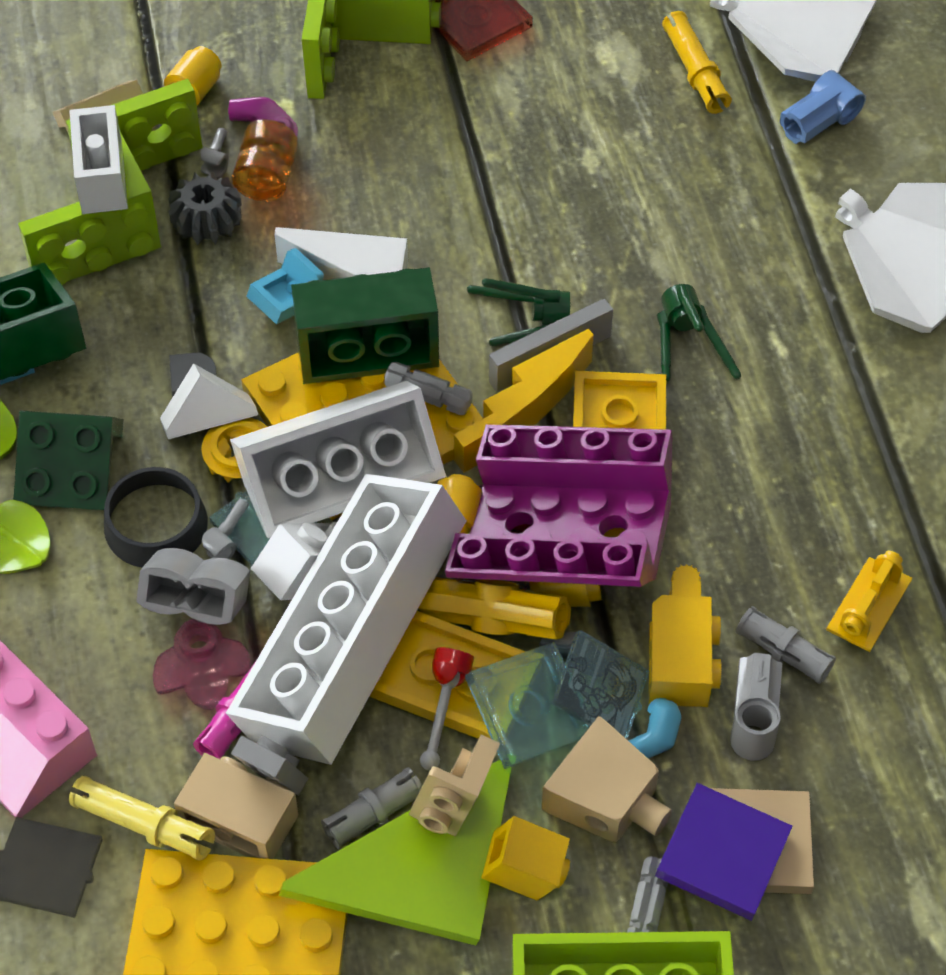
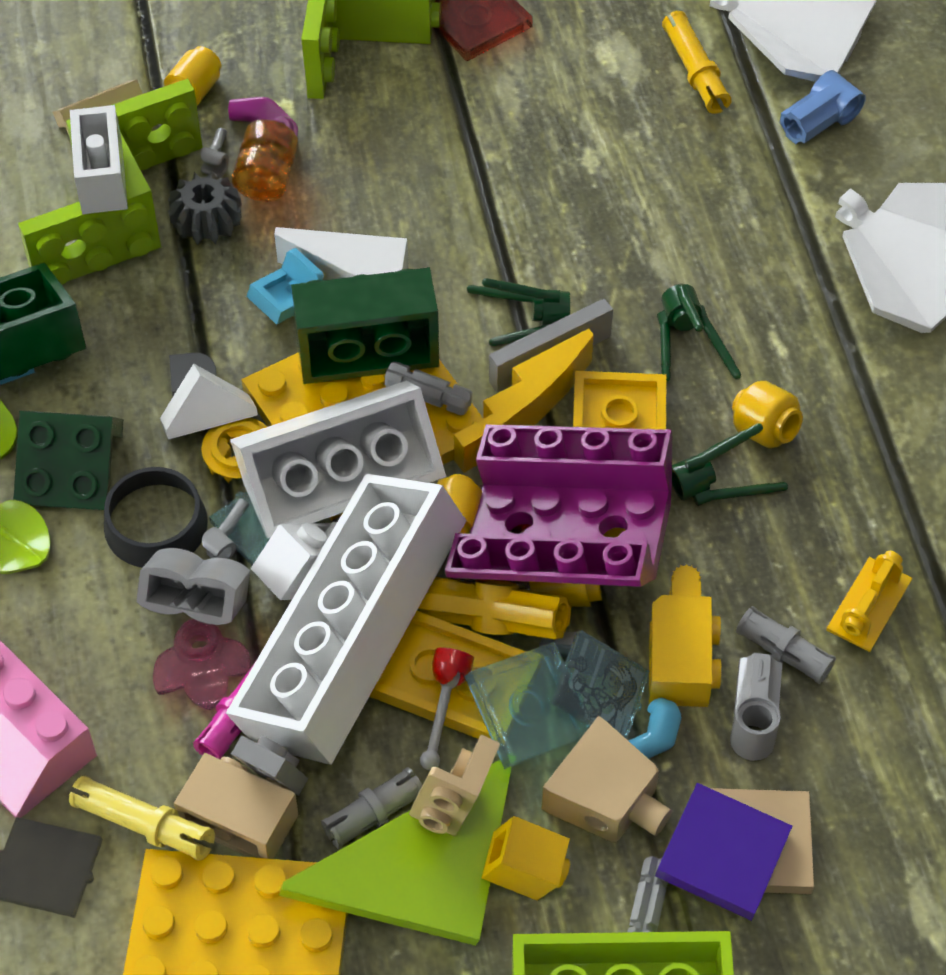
(696, 474): none -> dark green plant
(772, 408): none -> yellow head

